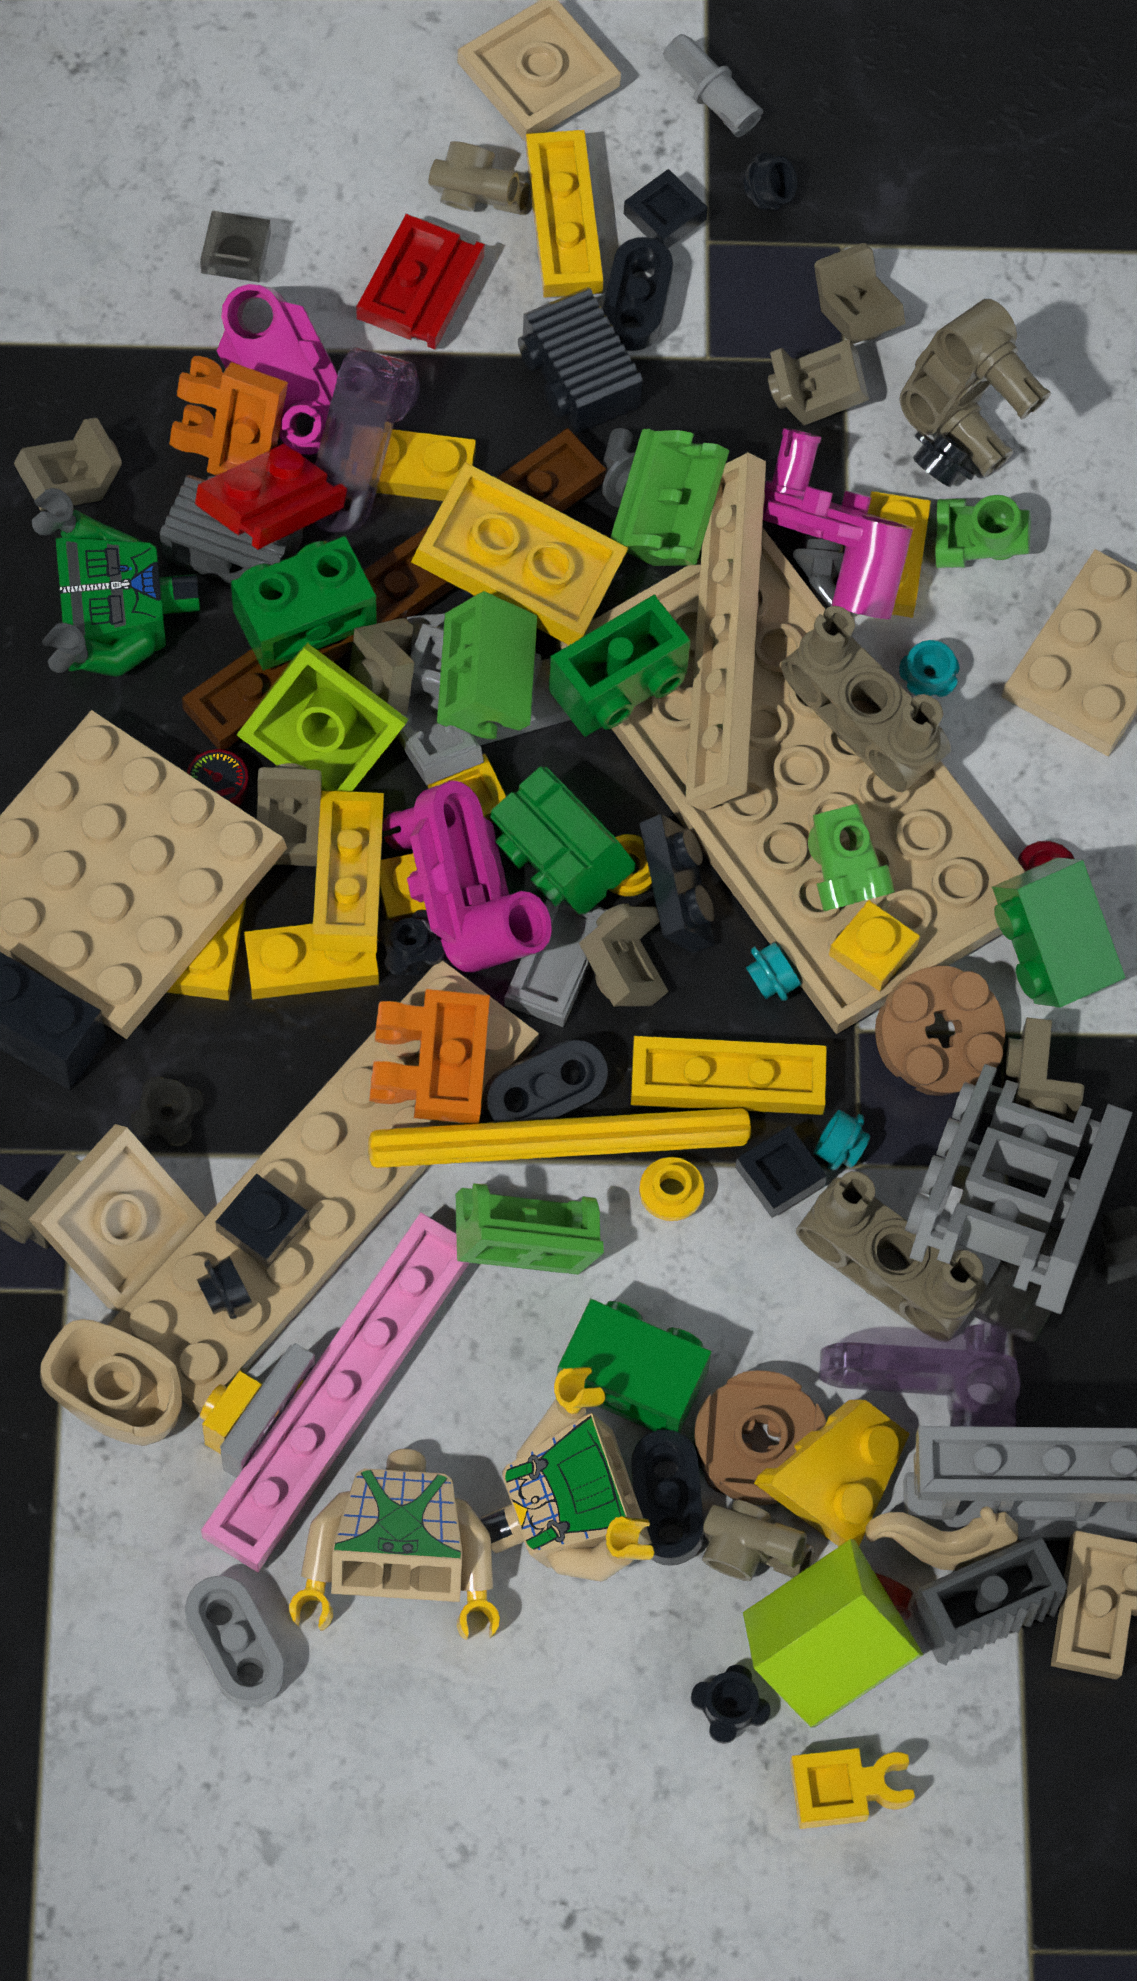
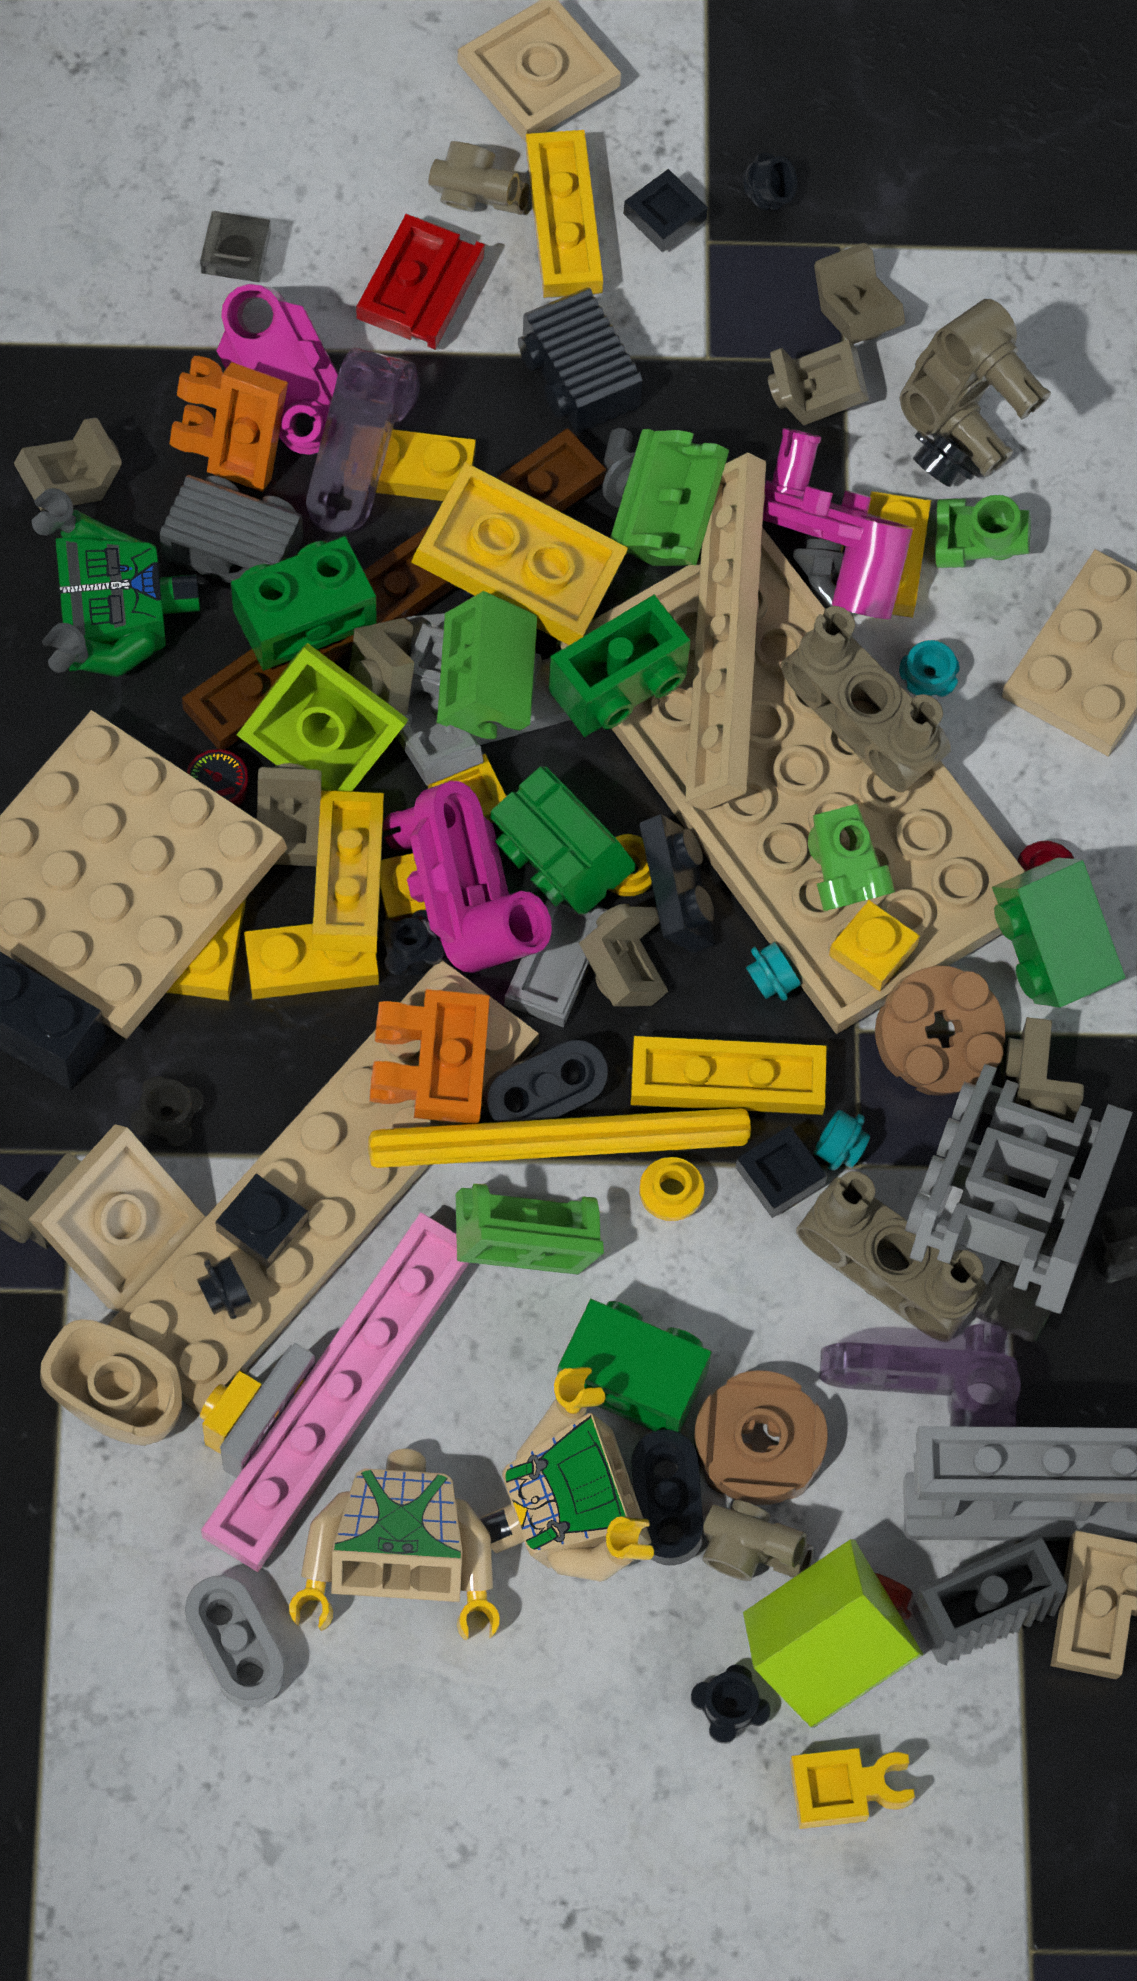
(270, 496): red plate -> none
(638, 298): black plate -> none
(713, 85): light grey axle -> none
(839, 1471): yellow wing -> none
(945, 1548): tan piece -> none

